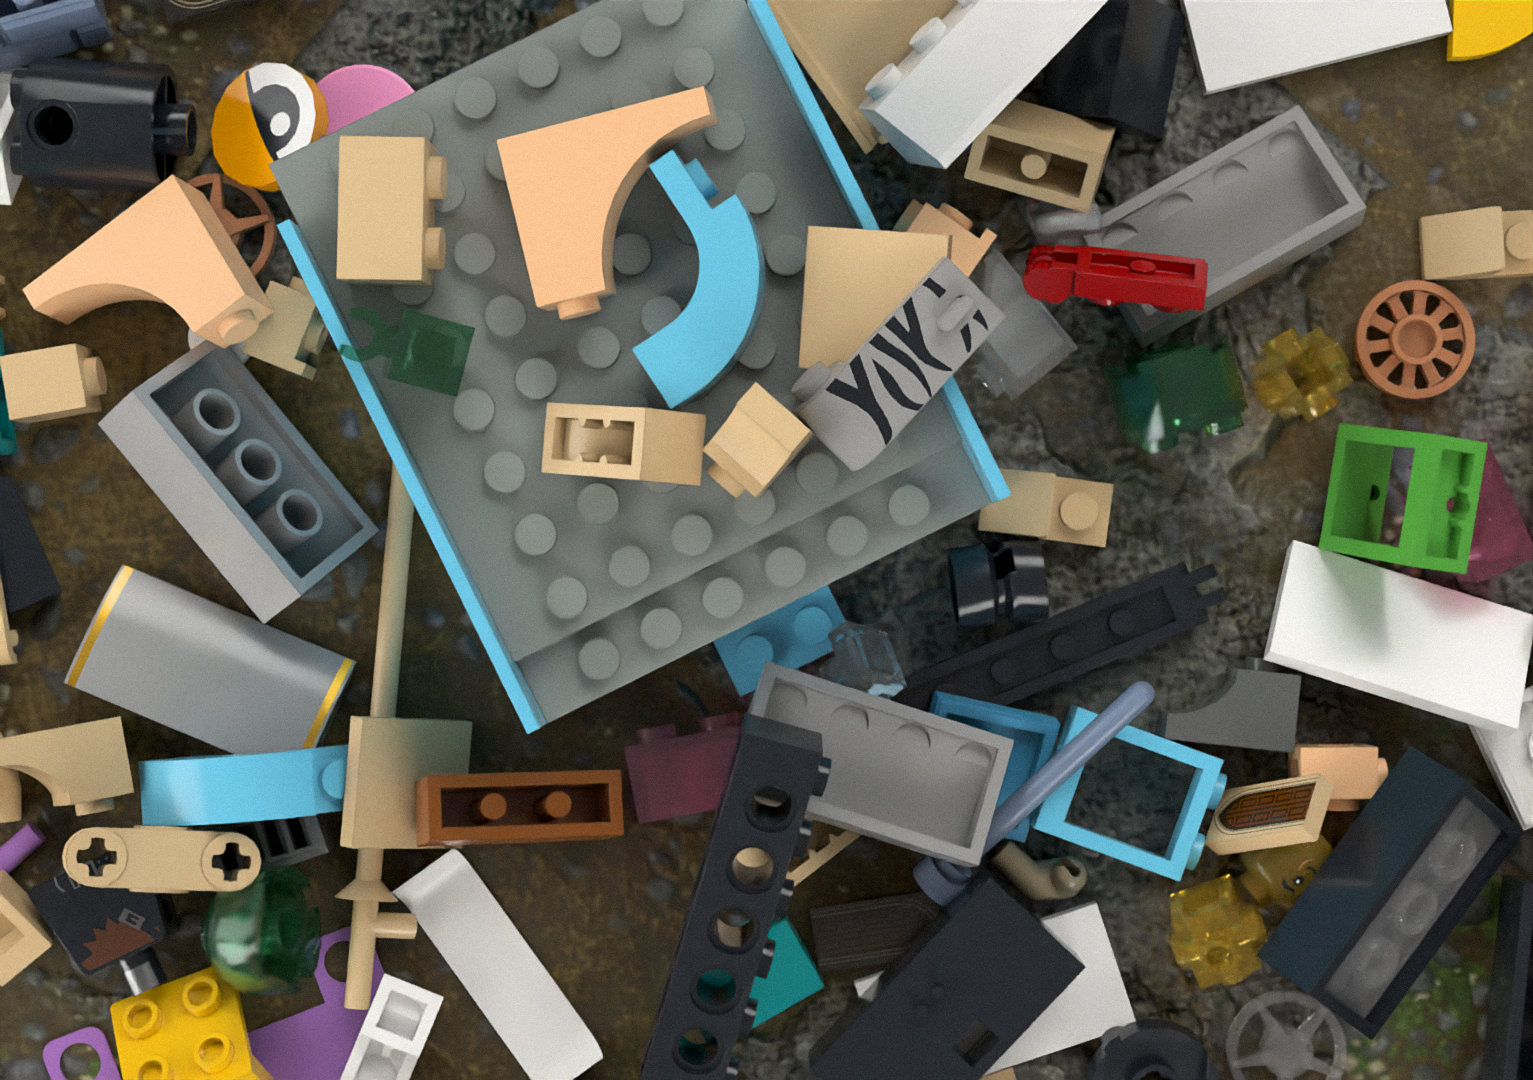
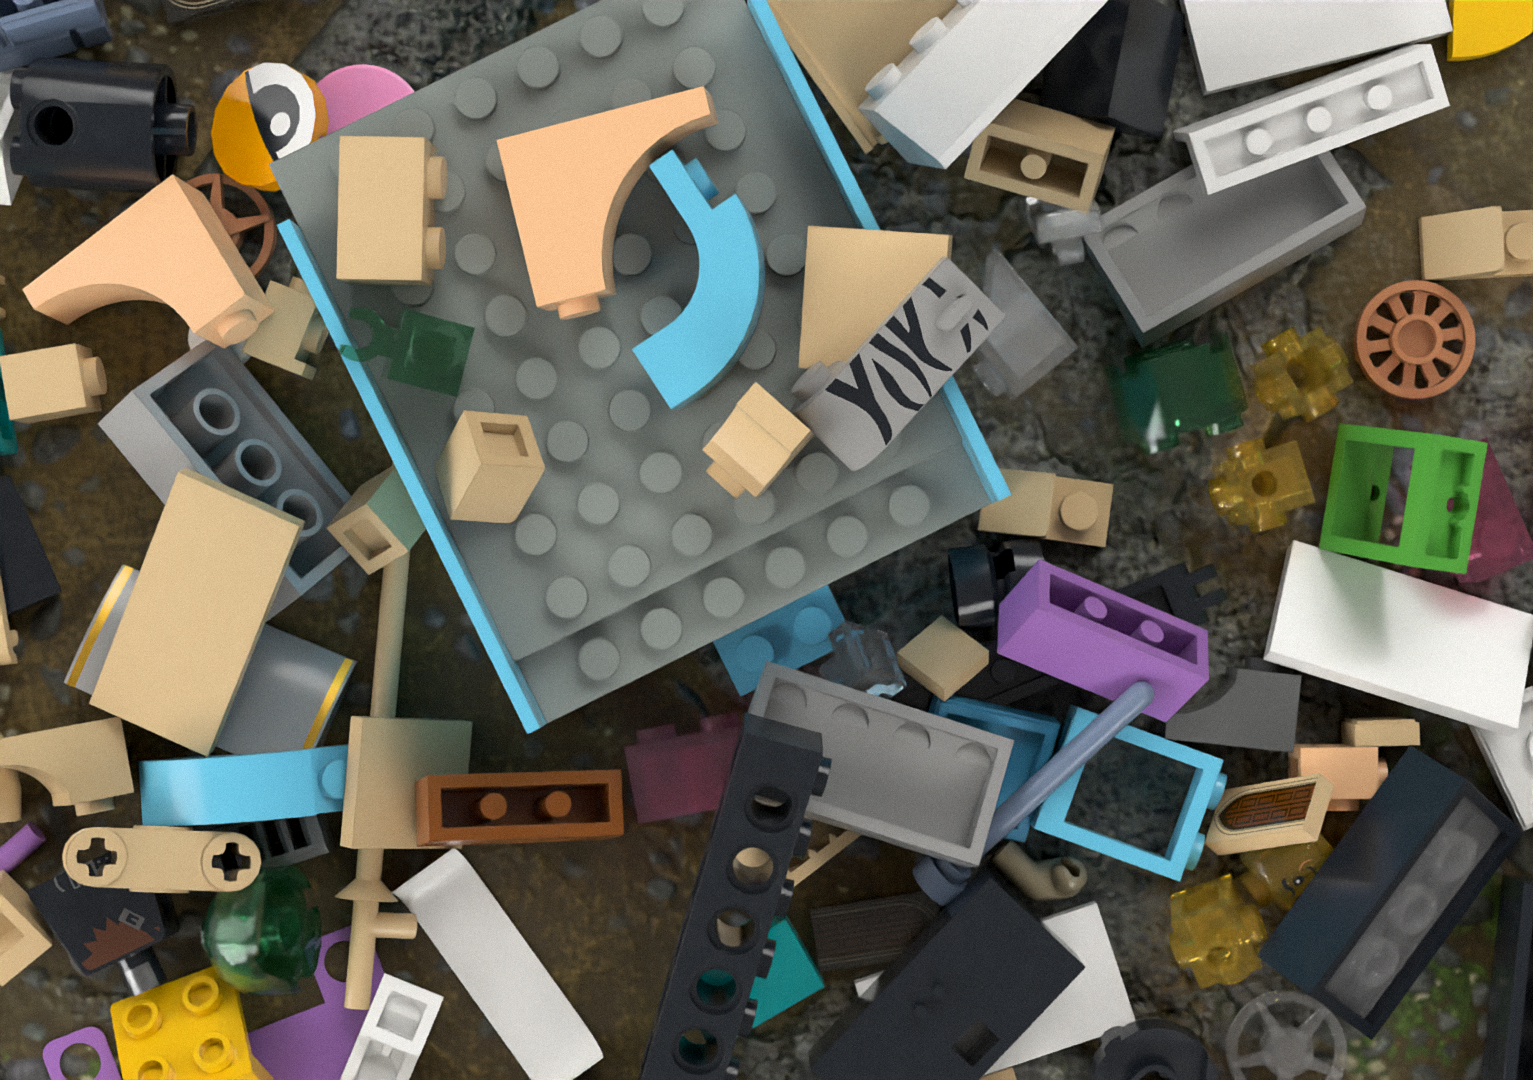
(196, 611): none -> tan tile
(378, 522): none -> panel
(489, 467): none -> tan panel
(624, 443): tan arch -> none
(942, 658): none -> tan tile
(946, 220): light nougat brick -> none
(1101, 639): none -> medium lavender brick
(1116, 277): red hinge -> none
(1281, 479): none -> clear yellow brick
(1314, 117): none -> white panel
(1380, 731): none -> tan tile

